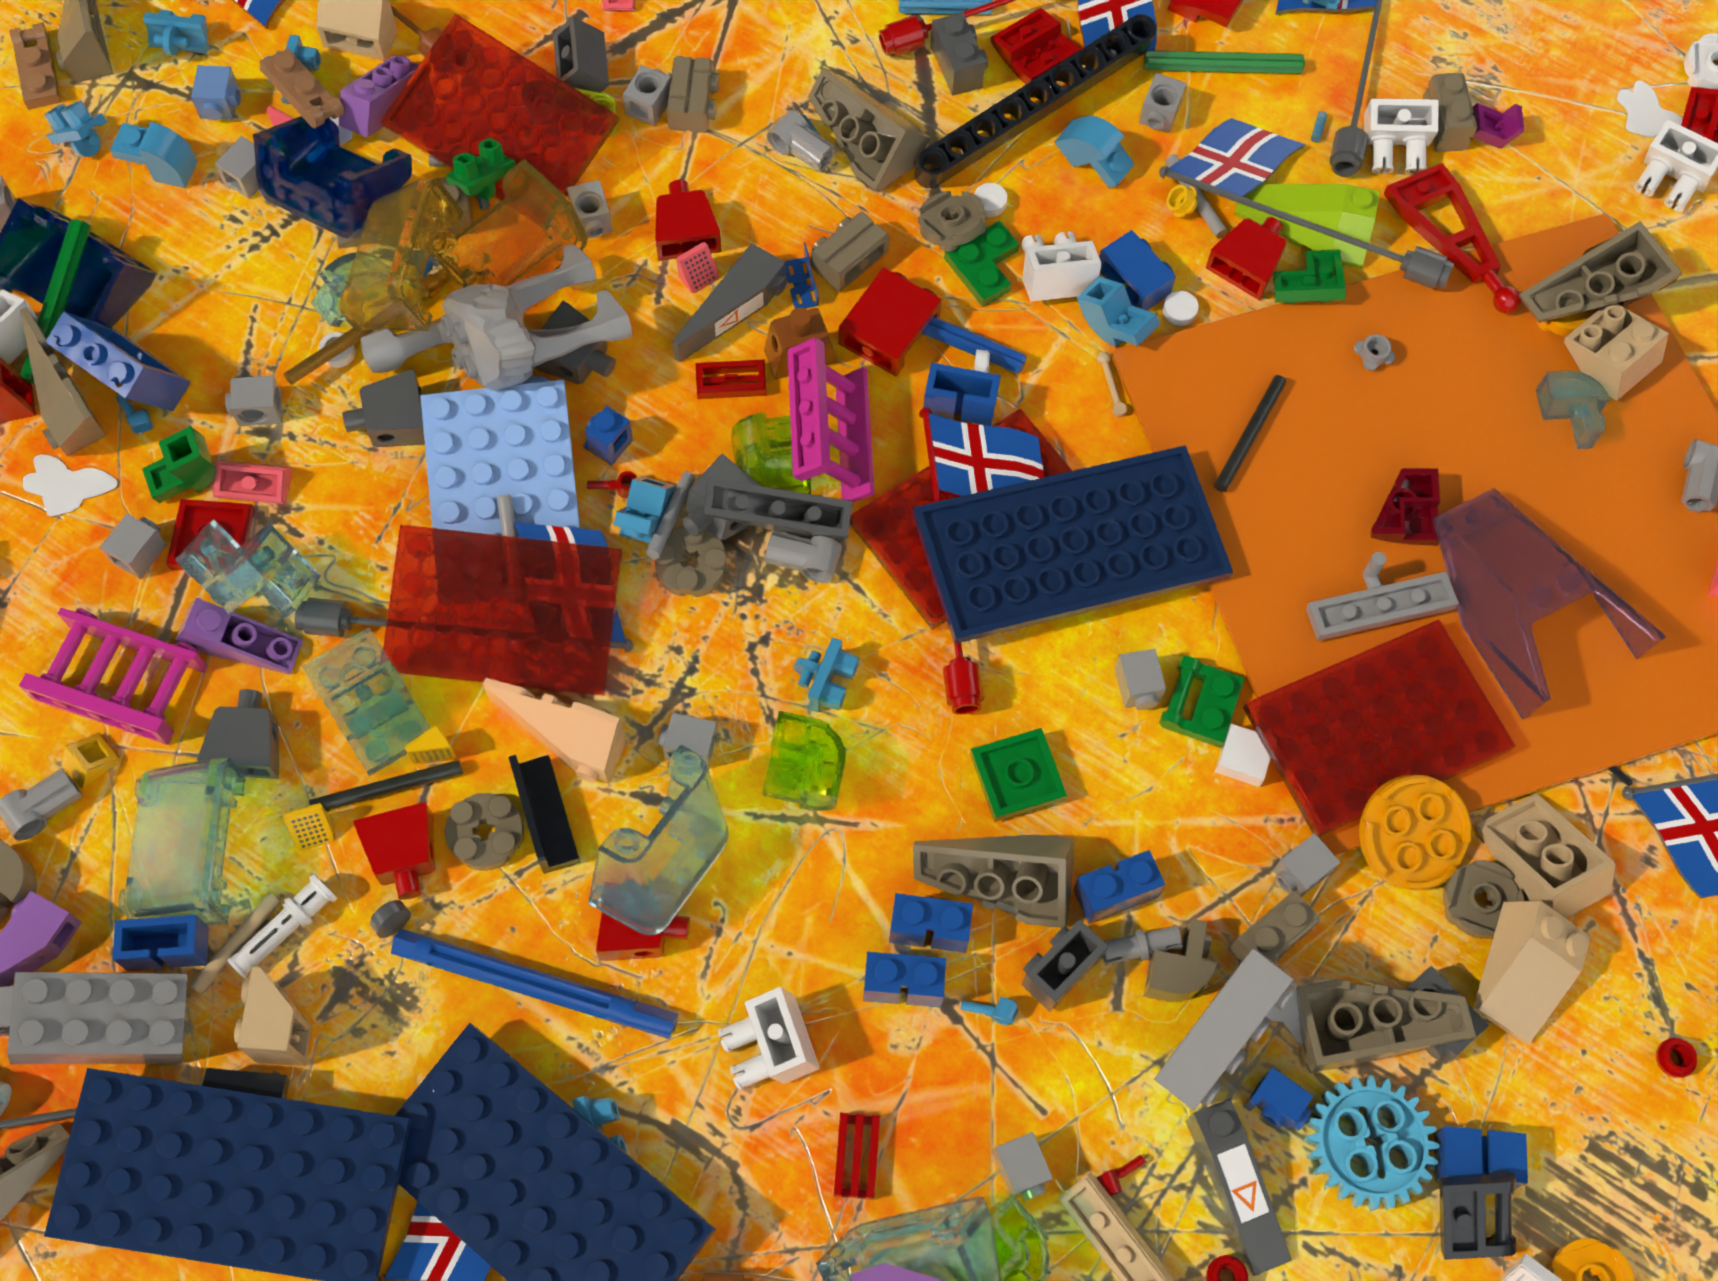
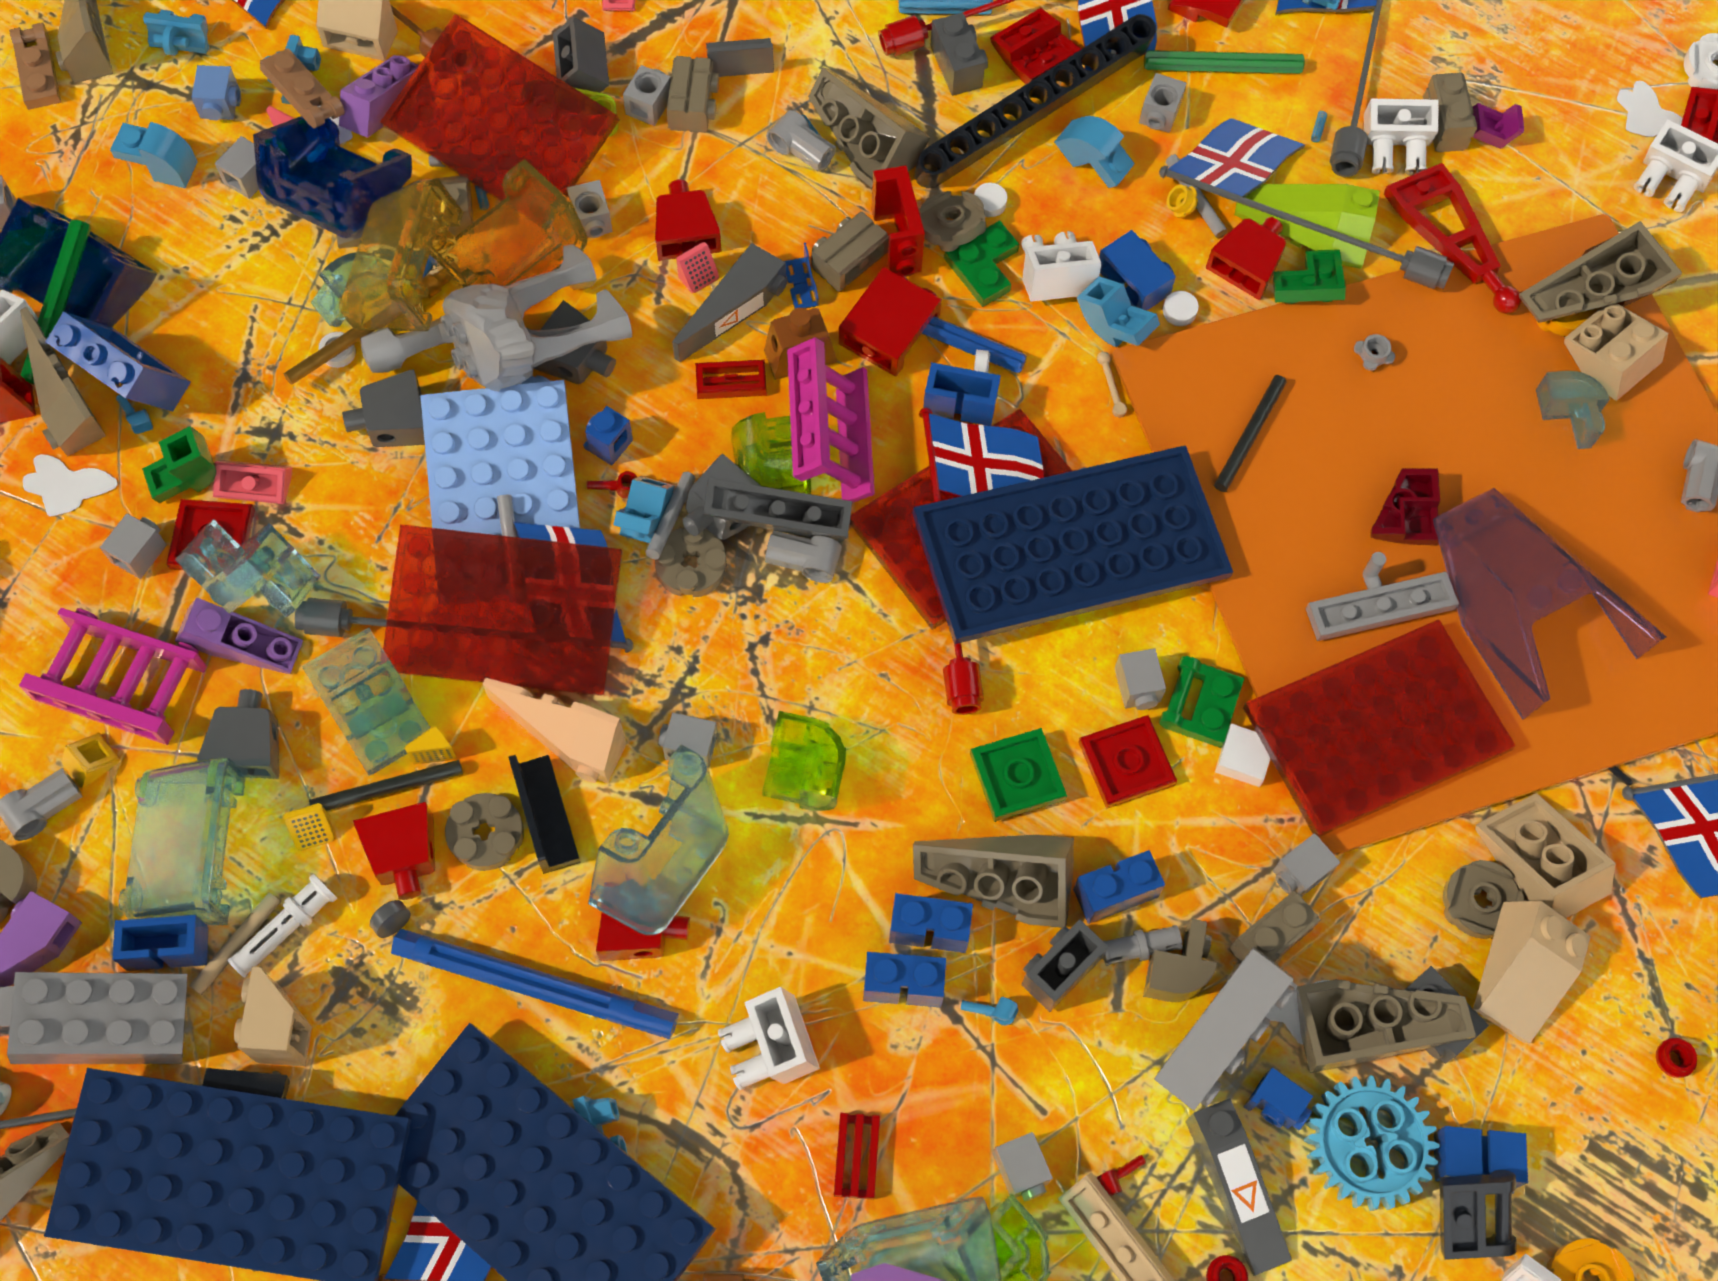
(74, 126): dark azure hips -> none
(255, 401): light grey brick -> none
(480, 173): green hips -> none
(741, 57): none -> dark grey panel
(823, 691): dark azure hips -> none
(895, 199): none -> red panel
(1127, 761): none -> red tile
(1415, 832): light orange tile -> none

